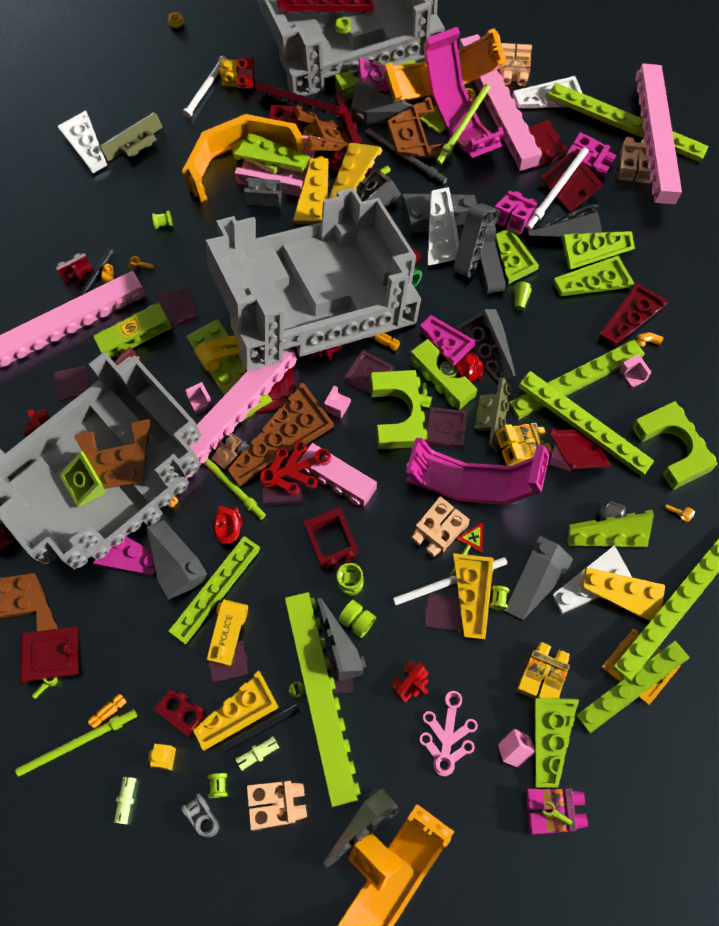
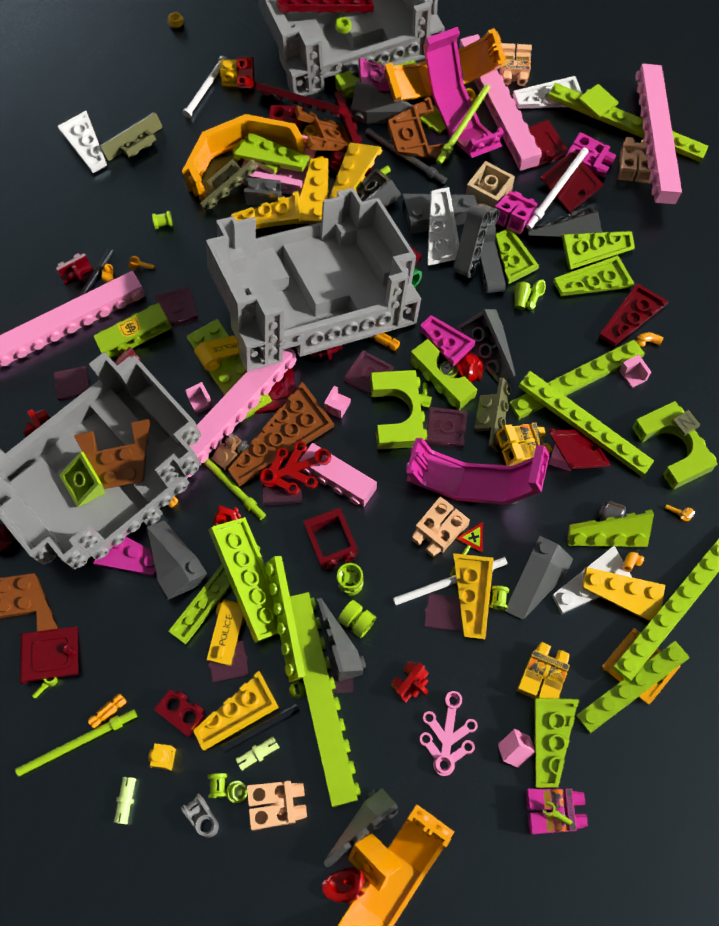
(226, 179): none -> olive bracket
(236, 792): none -> lime plate
(246, 575): none -> lime plate
(278, 213): none -> yellow wing
(286, 624): none -> lime plate
(344, 885): none -> red hat
(490, 185): none -> tan brick
(537, 290): none -> lime piece
(598, 100): none -> lime piece
(631, 559): none -> light orange arm
(685, 423): none -> olive tile

